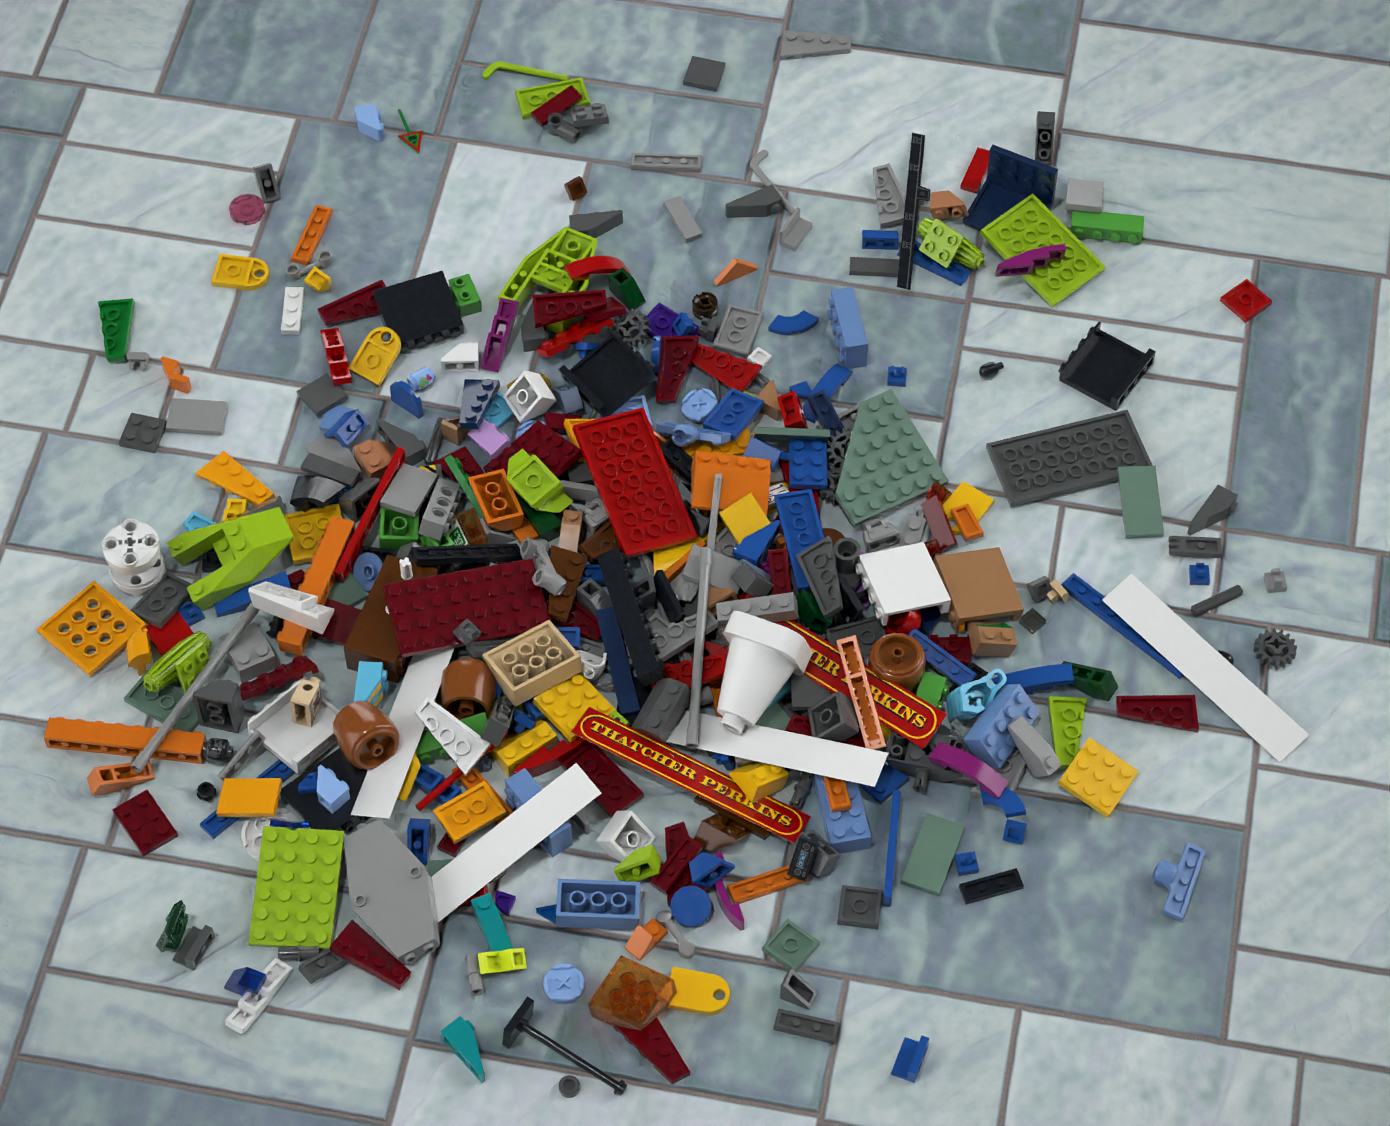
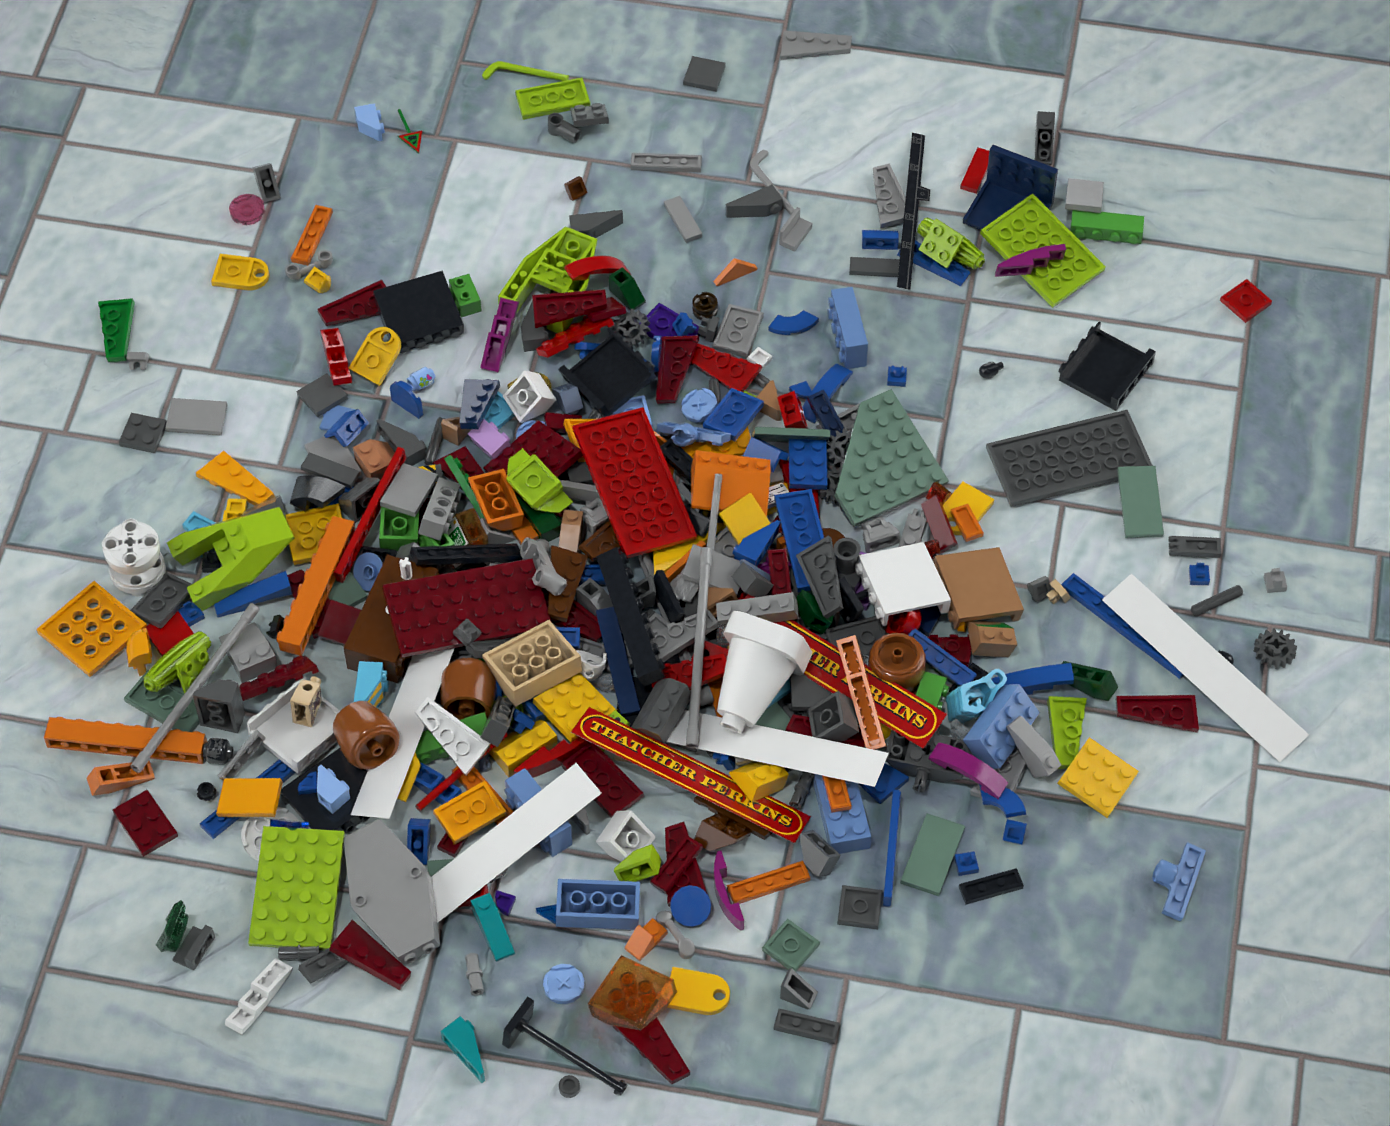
(172, 371): orange slope -> none
(245, 980): clear blue slope -> none
(291, 605): white slope -> none
(292, 311): white plate -> none
(462, 358): white slope -> none
(502, 961): neon yellow slope -> none
(557, 104): dark red tile -> none
(708, 869): blue slope -> none
(803, 858): black tile -> none
(910, 1058): blue panel -> none
(947, 205): nougat slope -> none
(1032, 621): clear smoke tile -> none
(1214, 509): dark grey slope -> none

